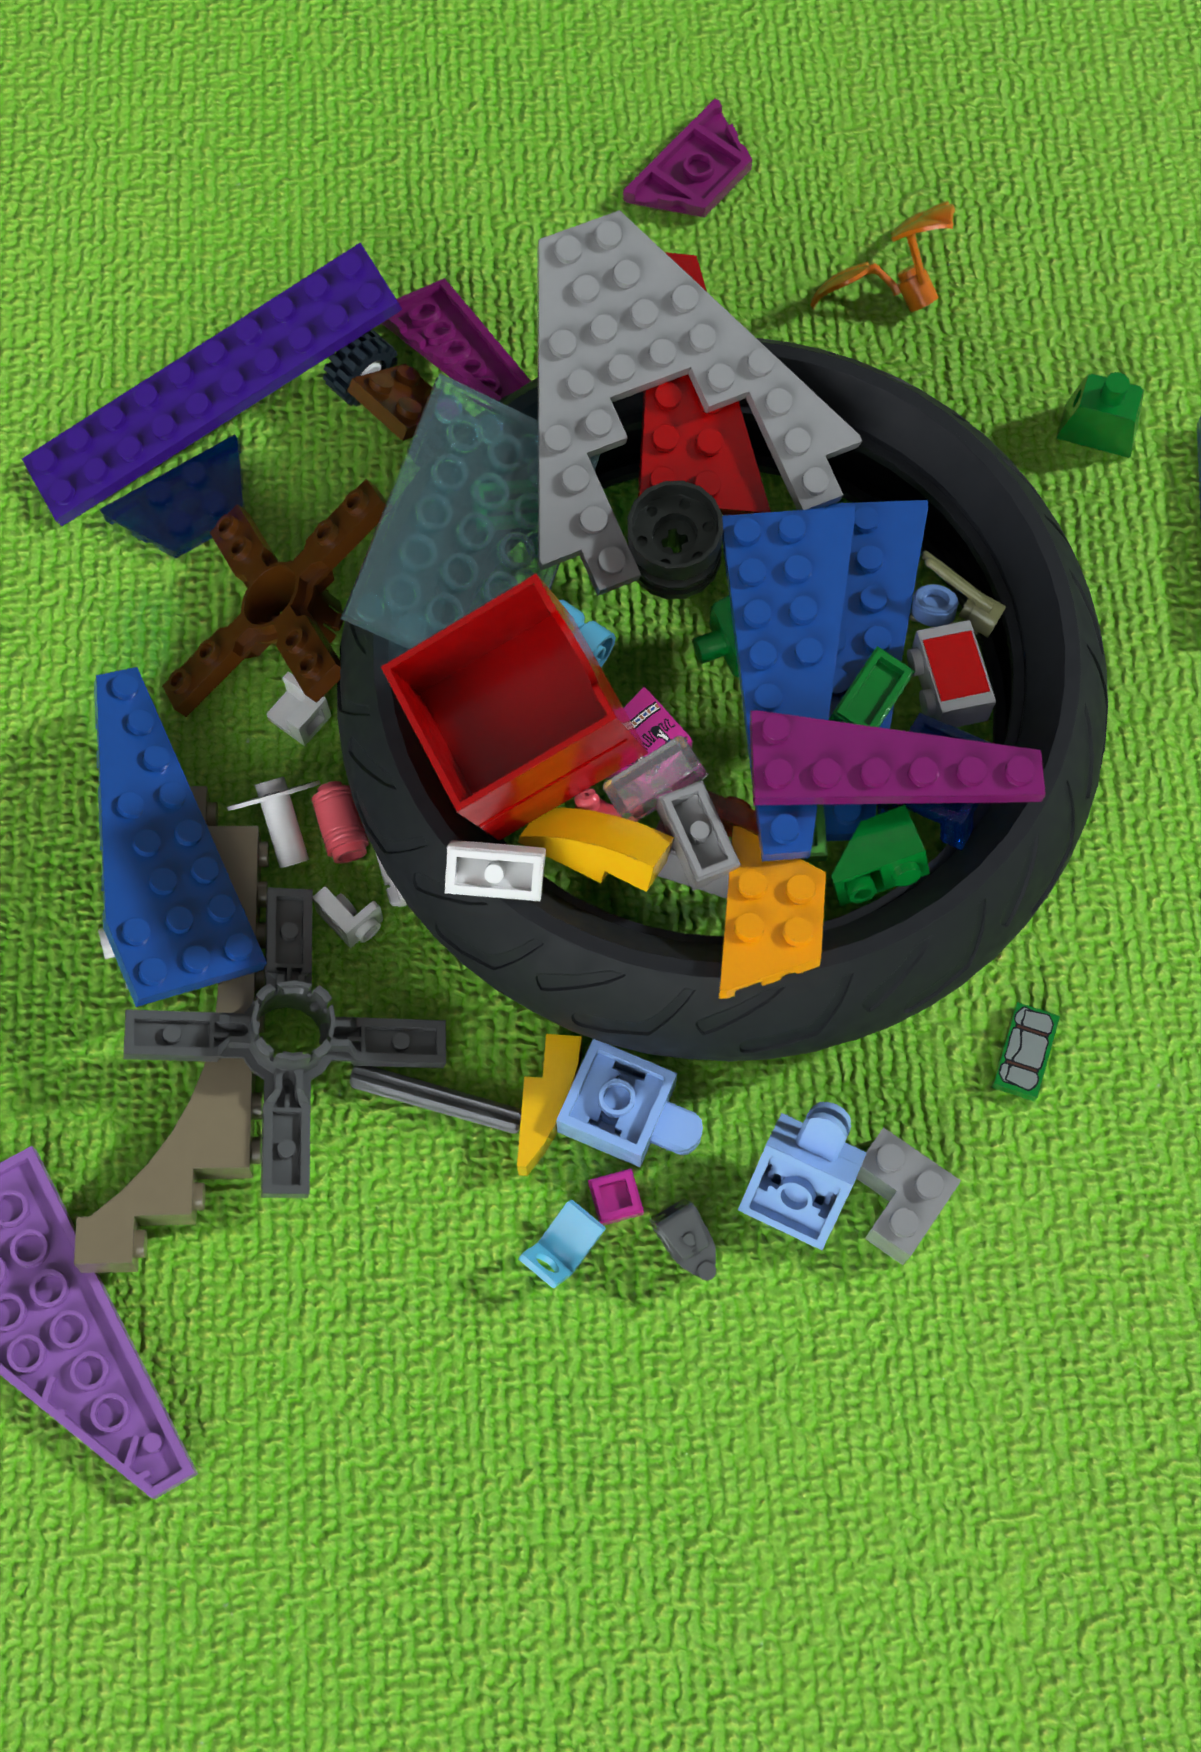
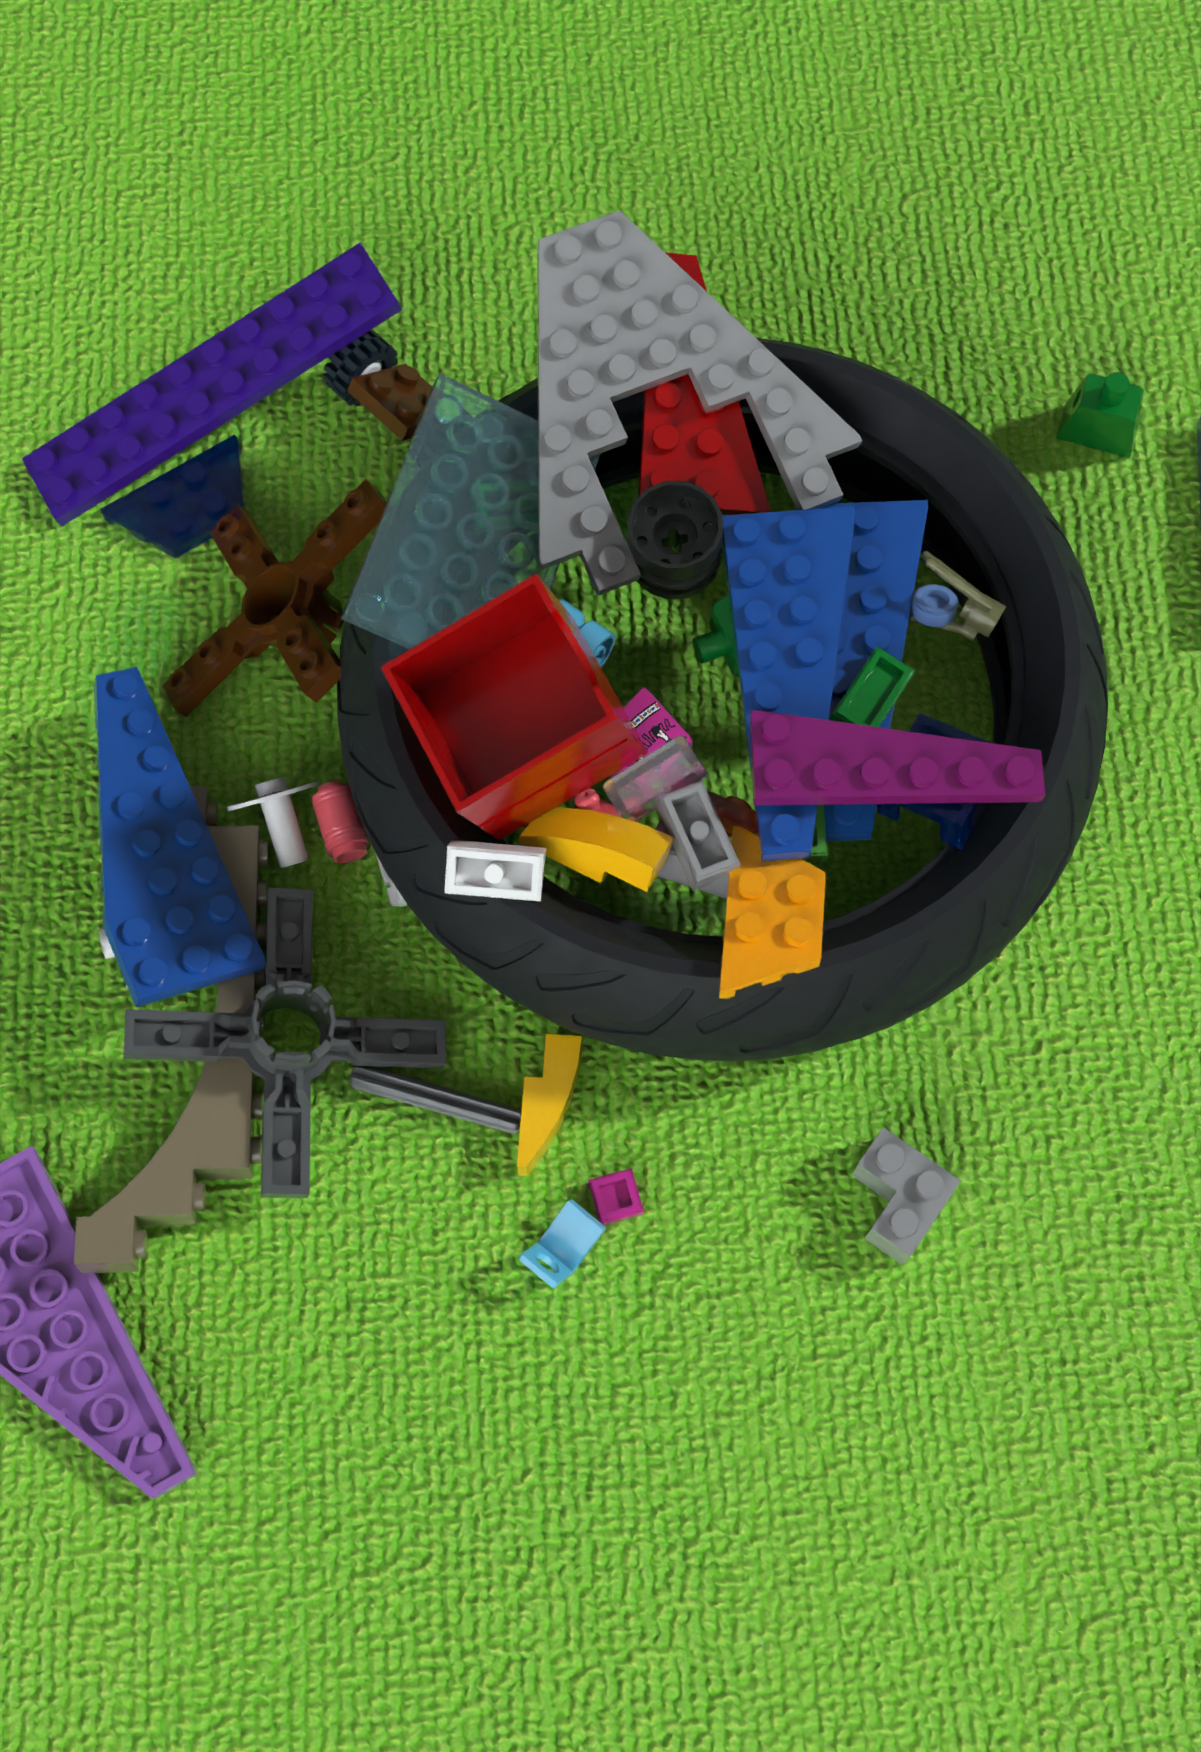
(298, 713): white panel -> none
(340, 913): white bracket -> none
(455, 340): magenta wing -> none
(625, 1106): light blue brick -> none
(686, 1238): dark grey piece -> none
(693, 168): magenta wing -> none
(805, 1174): light blue brick -> none
(879, 857): green slope -> none
(914, 280): orange plant -> none
(951, 674): brick -> none
(1025, 1051): tile -> none

